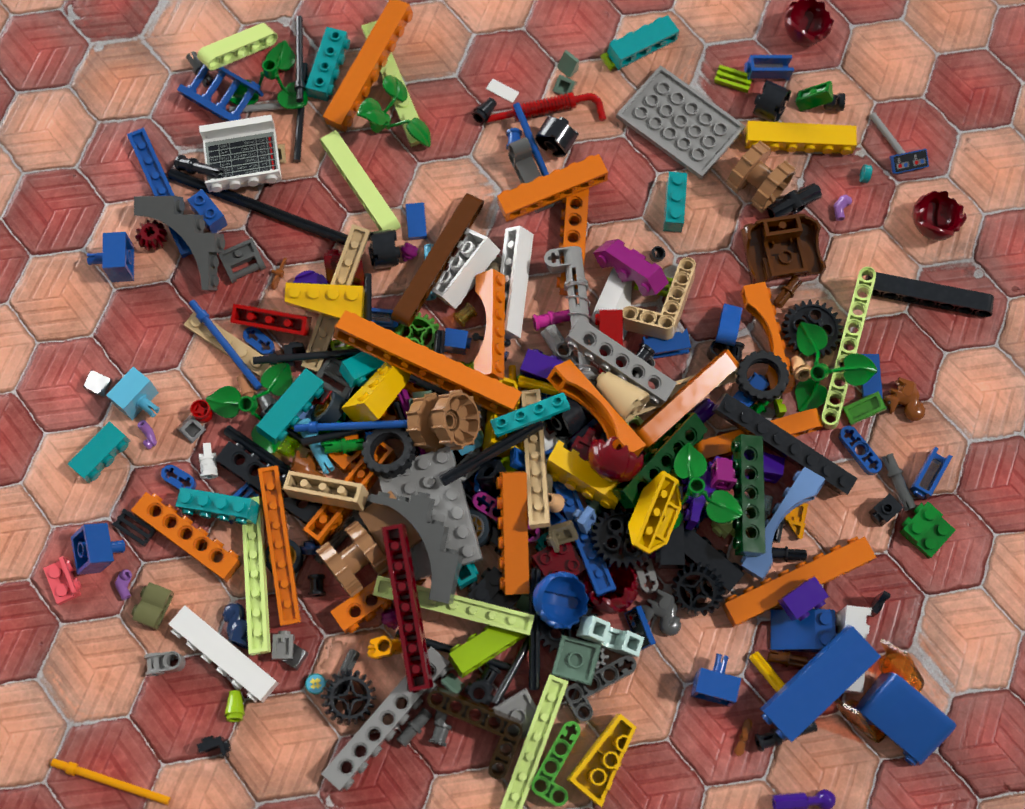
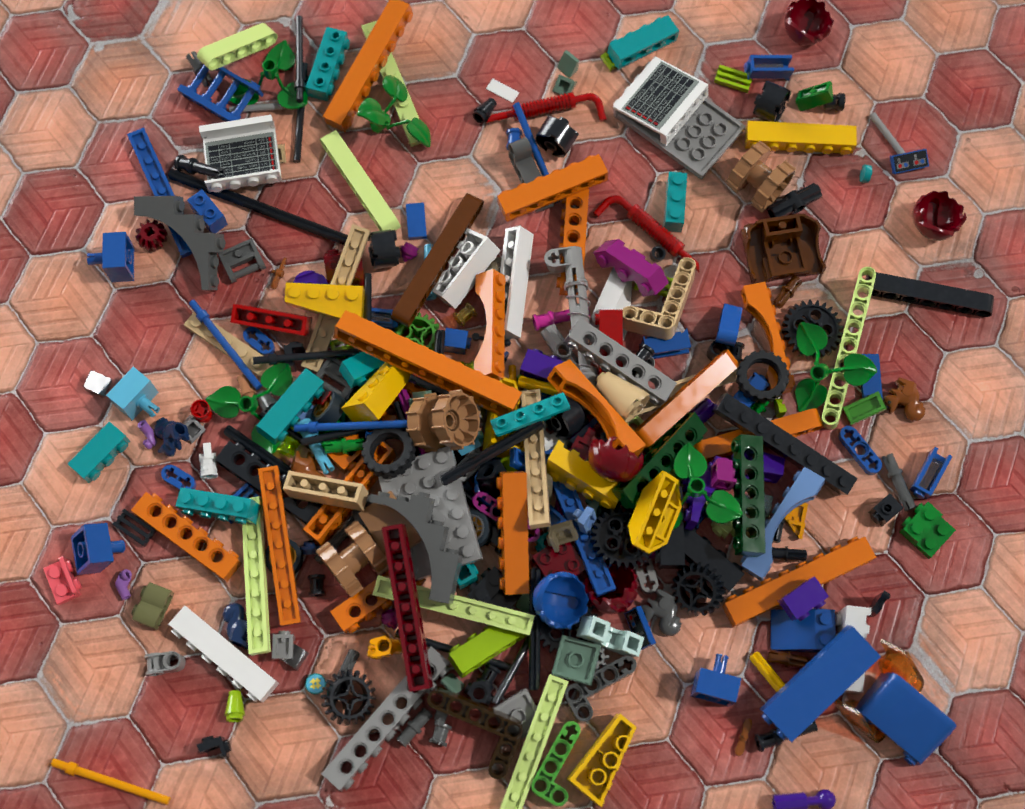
(171, 433): none -> dark blue animal
(556, 502): light nougat cone -> none
(649, 225): none -> red piece
(662, 98): none -> panel
(800, 368): light nougat cone -> none
(839, 207): medium lavender arm -> none

